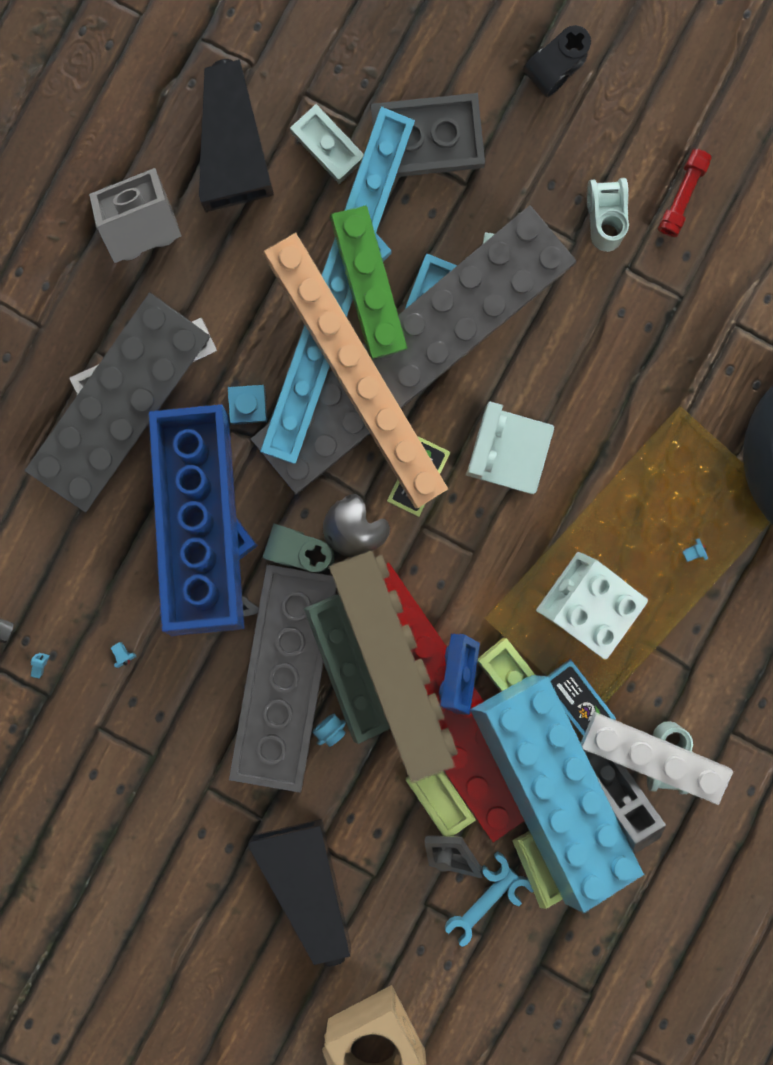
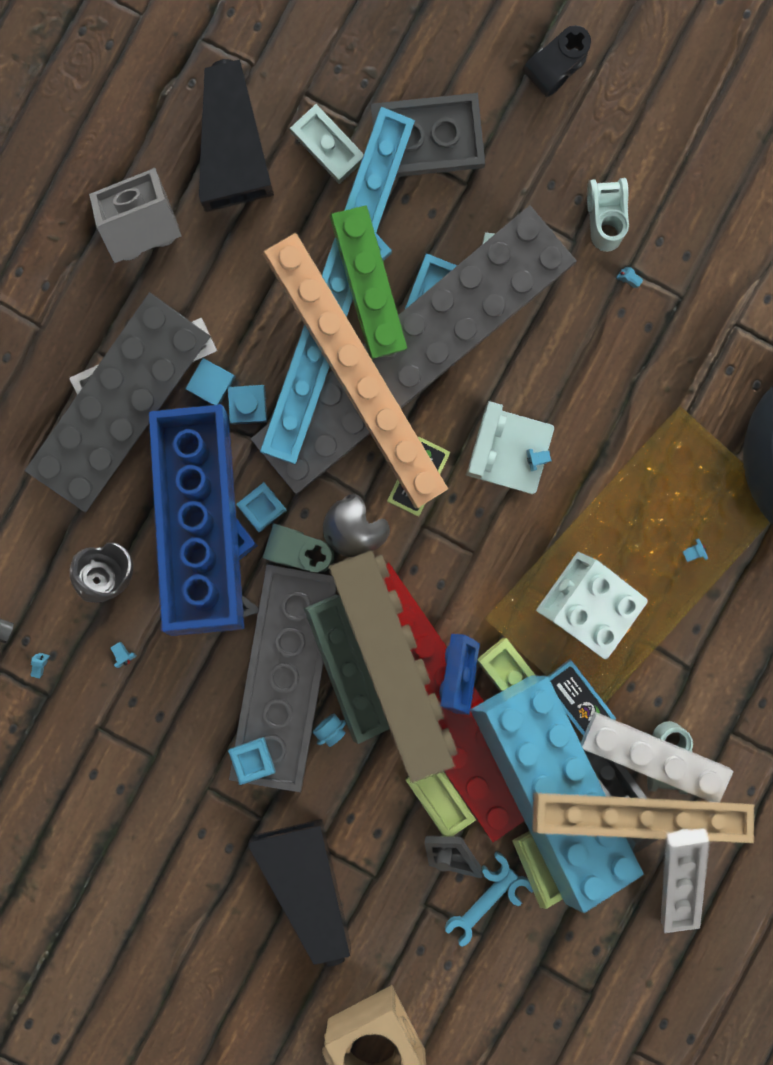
(108, 565): none -> flat silver helmet
(210, 382): none -> medium azure tile
(252, 761): none -> medium azure tile
(261, 507): none -> medium azure tile
(537, 458): none -> medium azure piece
(628, 275): none -> medium azure piece
(640, 817): none -> tan plate
(684, 880): none -> white plate
(695, 167): red bar -> none

